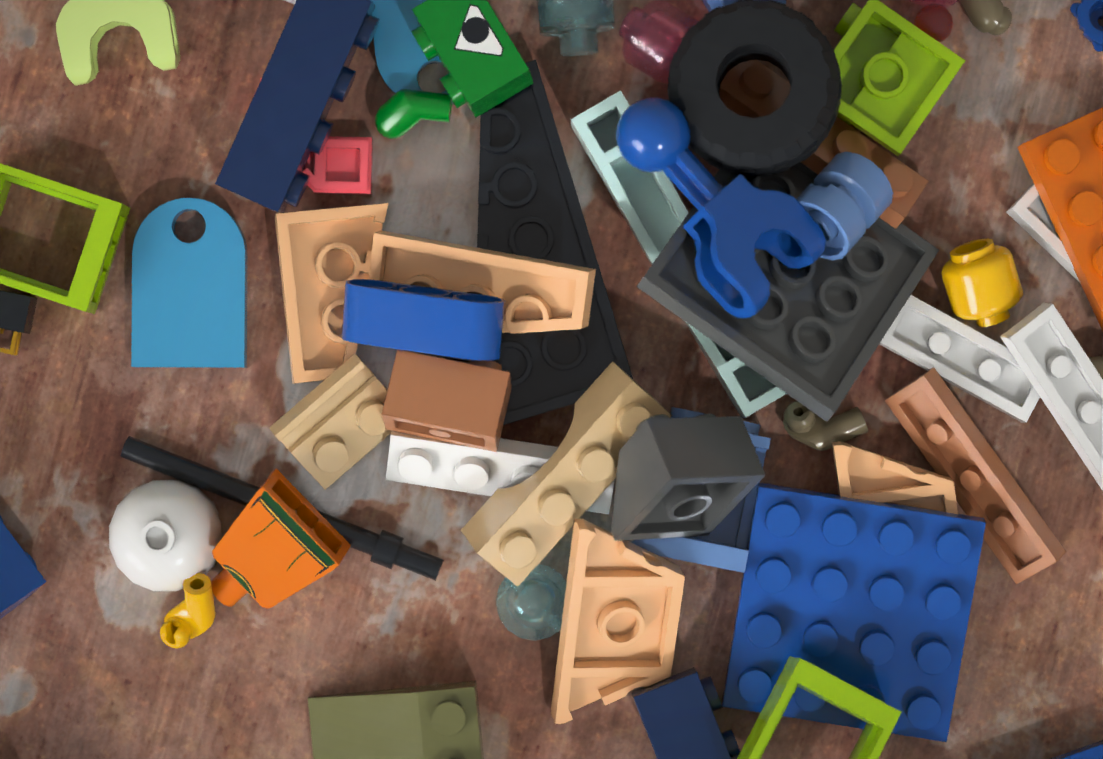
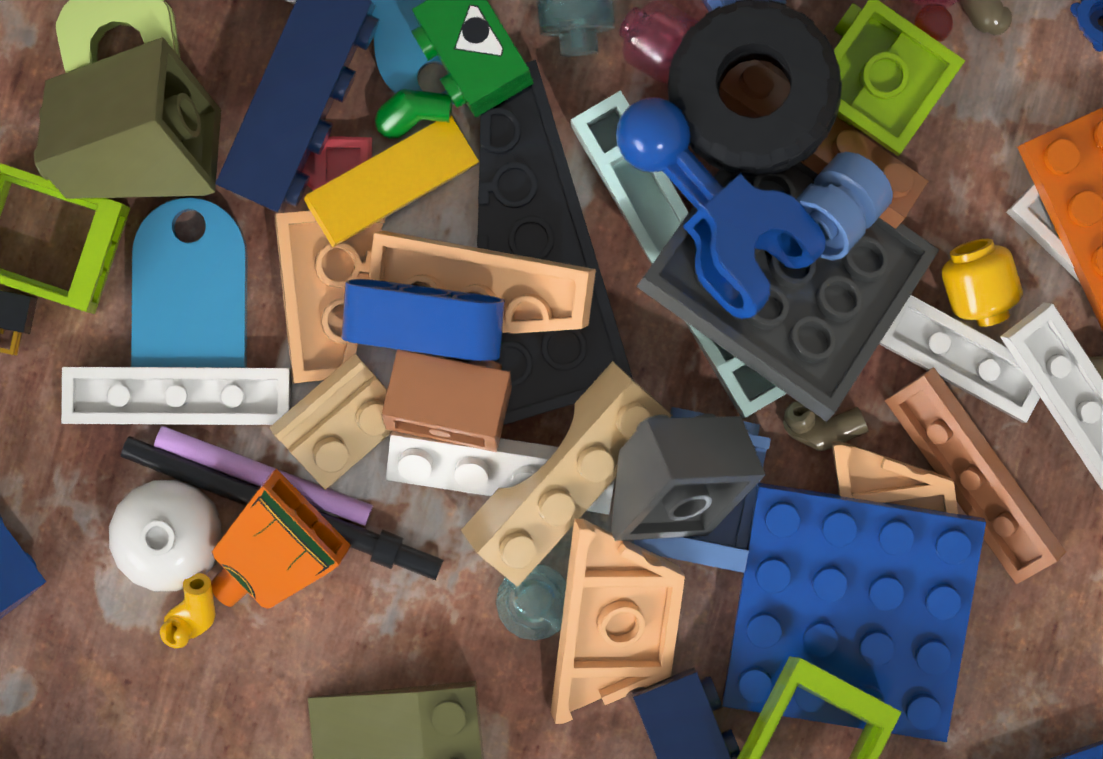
(129, 128): none -> olive slope
(175, 395): none -> white plate
(257, 473): none -> lavender bar
(390, 180): none -> yellow tile

